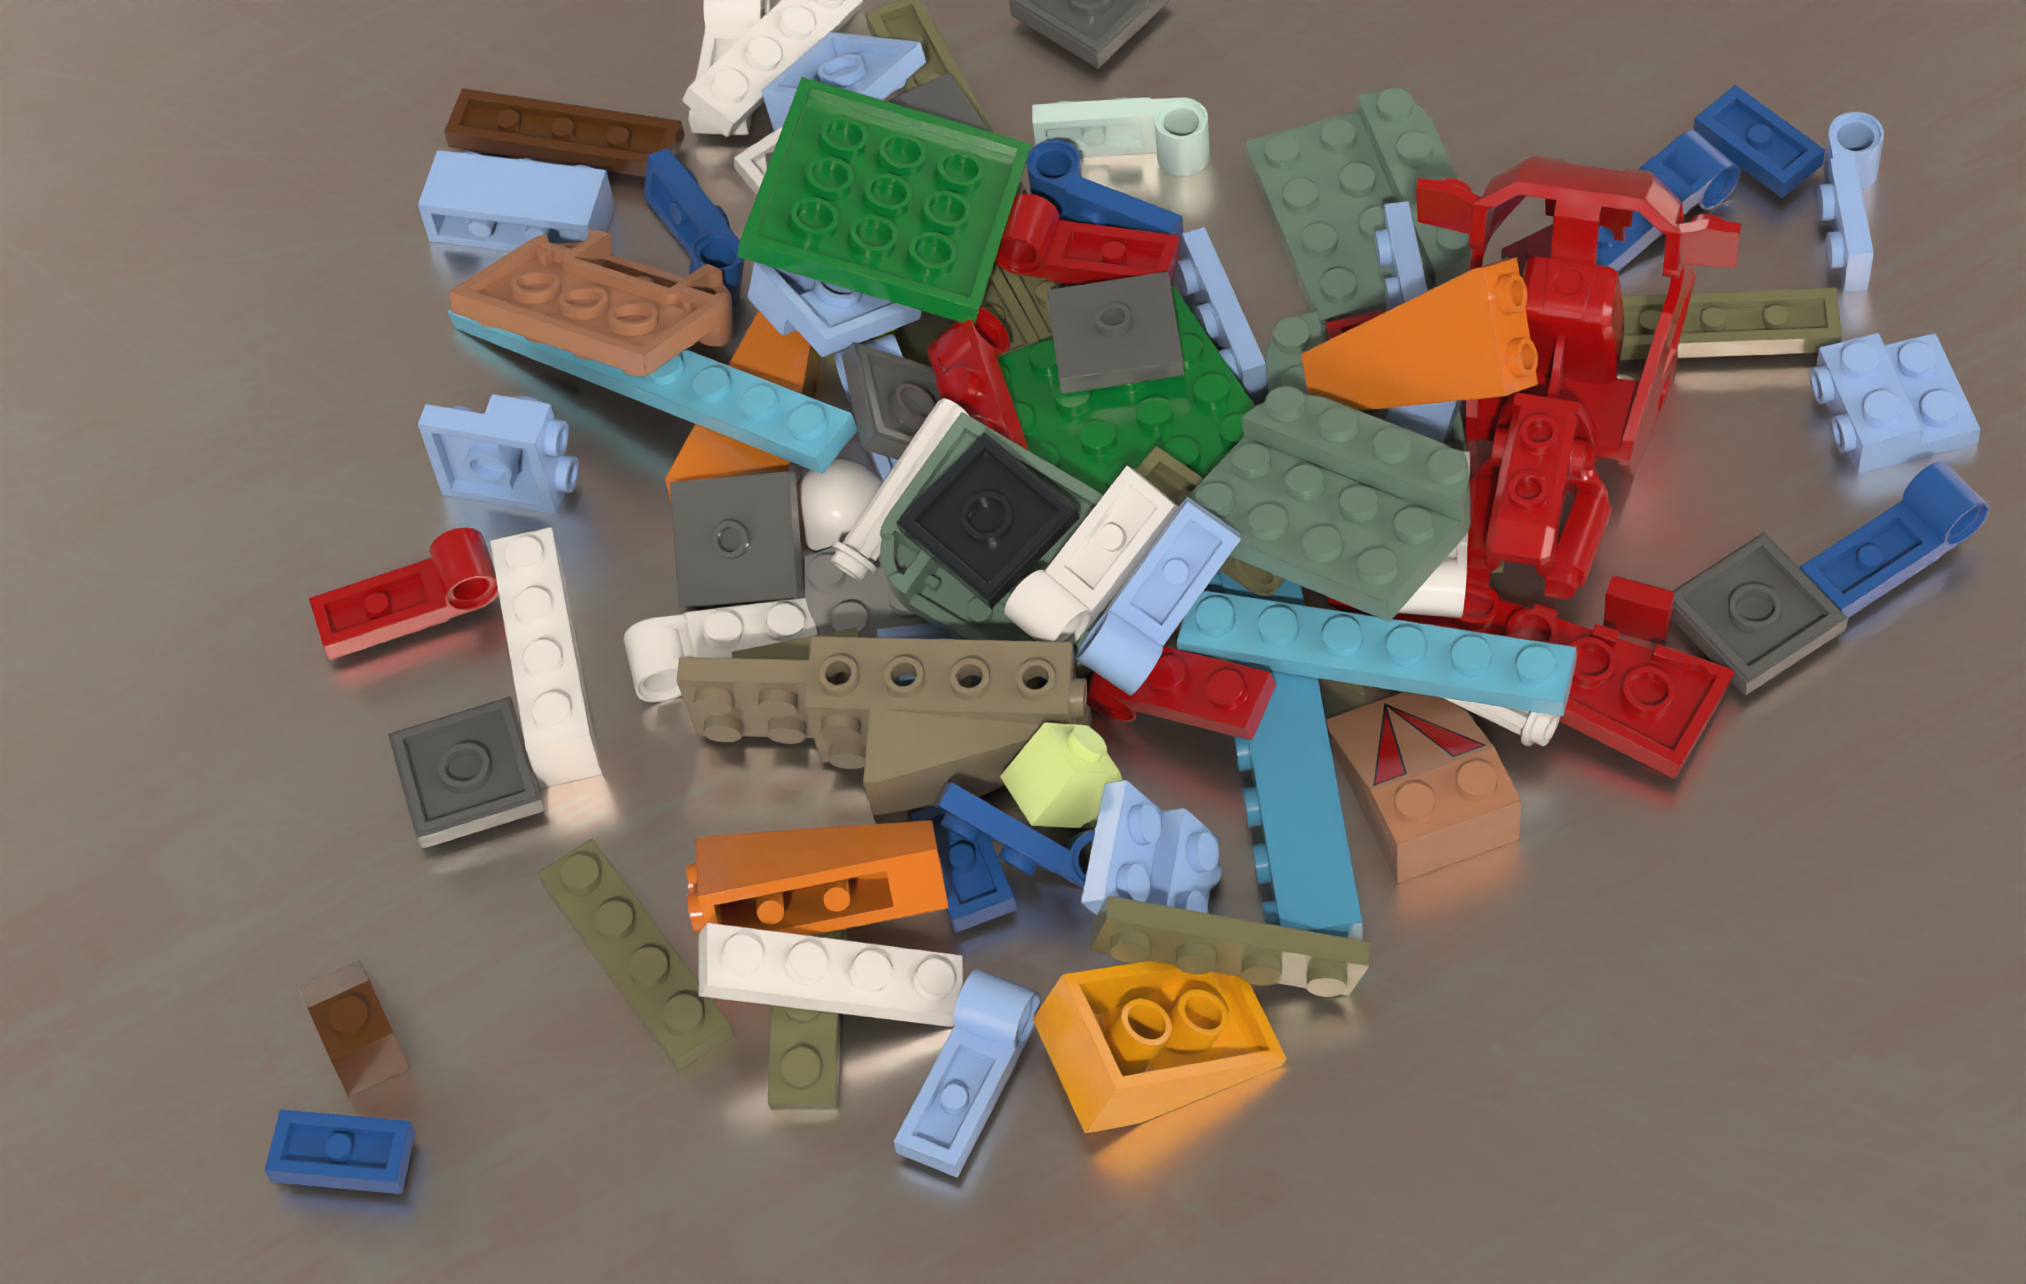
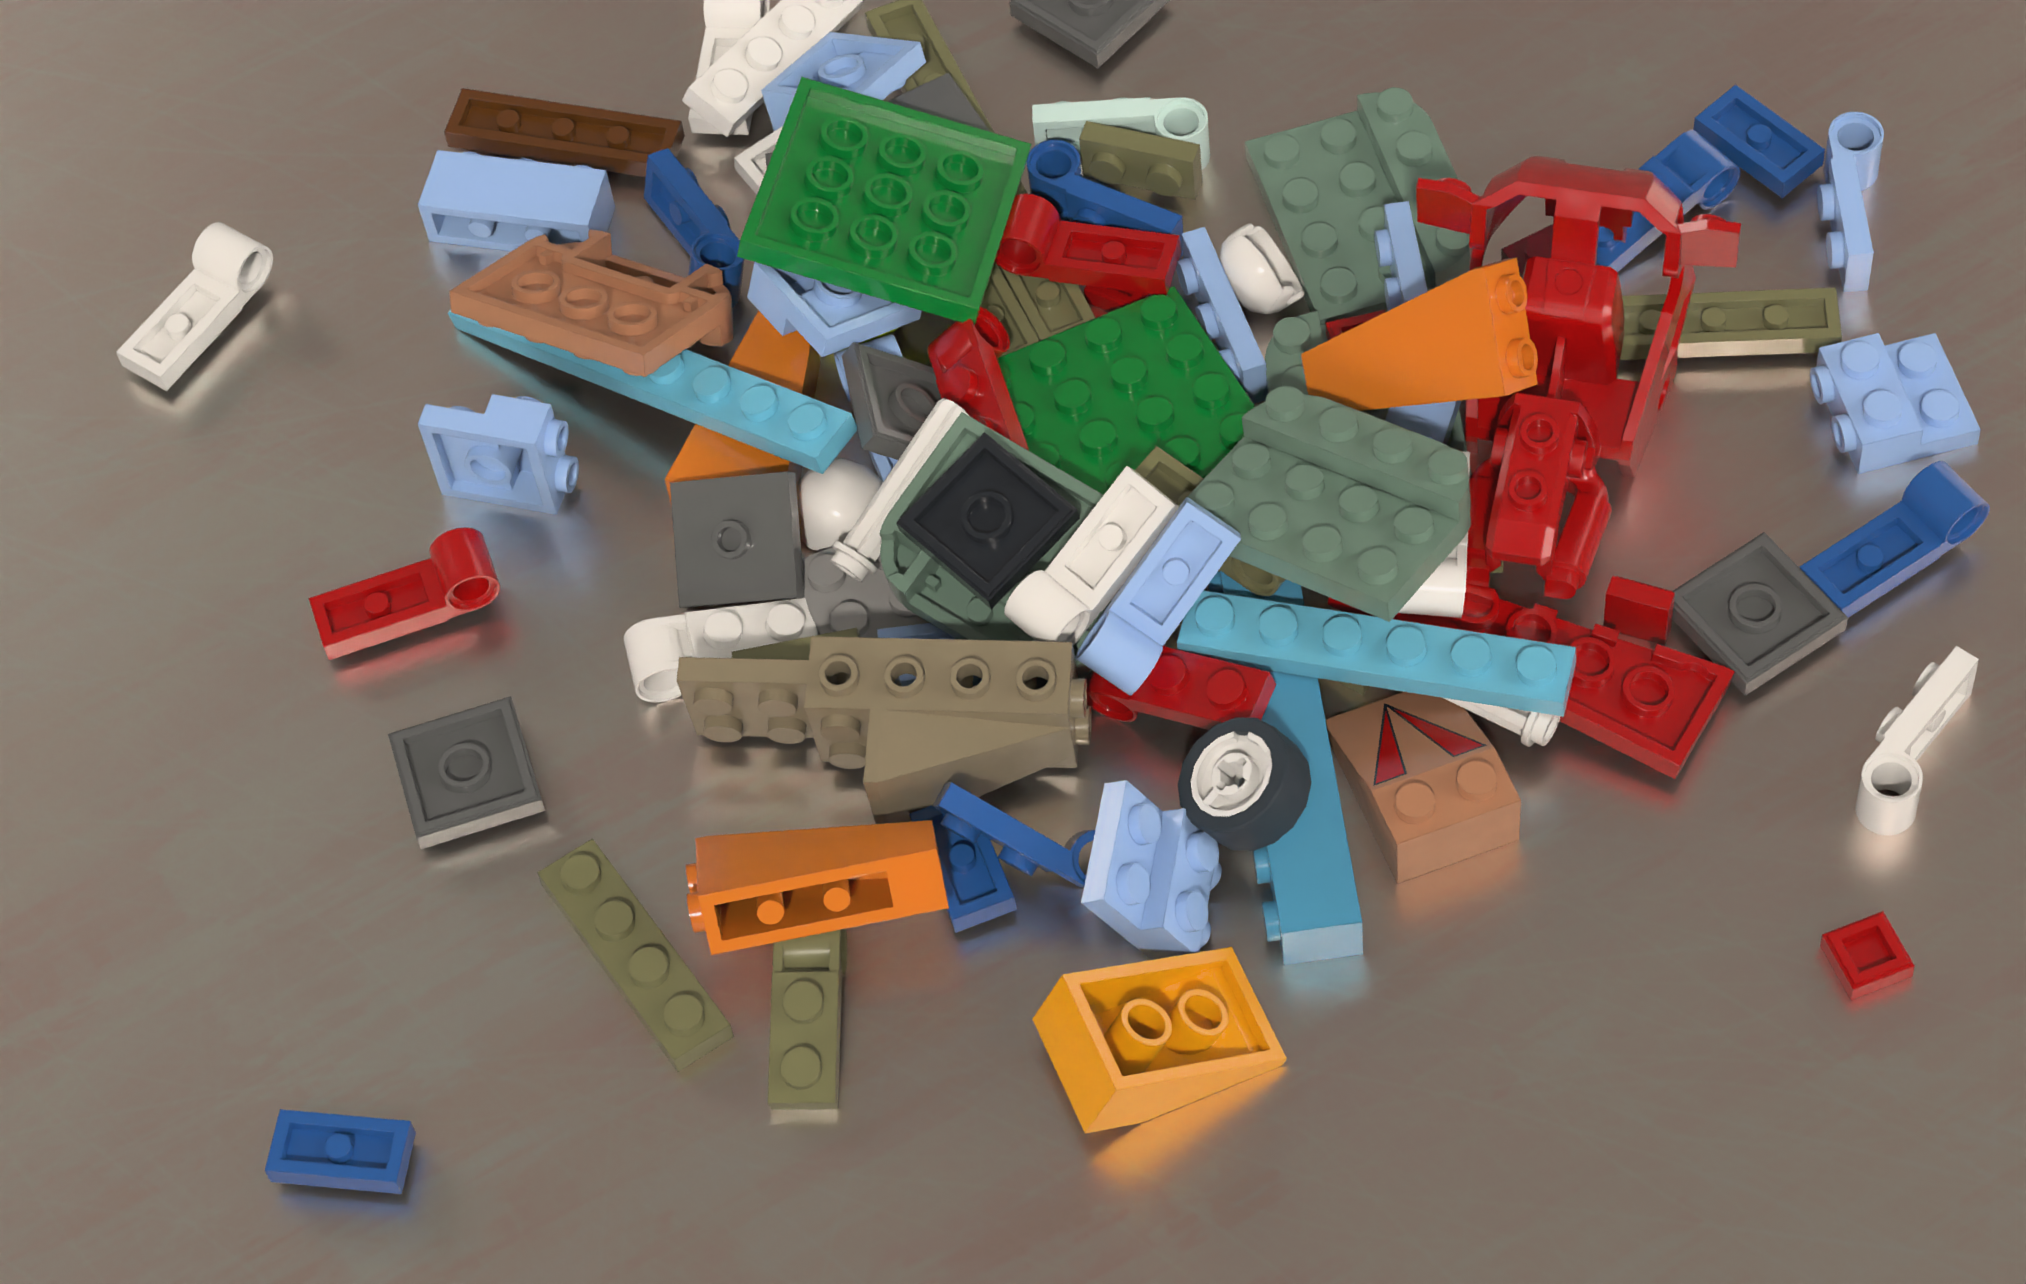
(224, 279): none -> white plate
(354, 1028): reddish brown slope -> none
(545, 658): white brick -> none
(828, 975): white plate -> none
(970, 1072): light blue plate -> none
(1061, 776): yellowish green slope -> none
(1115, 332): dark grey plate -> none
(1140, 160): none -> olive plate
(1229, 946): olive plate -> none
(1259, 271): none -> white hair
(1268, 800): none -> black wheel
(1867, 955): none -> red tile
(1903, 740): none -> white plate

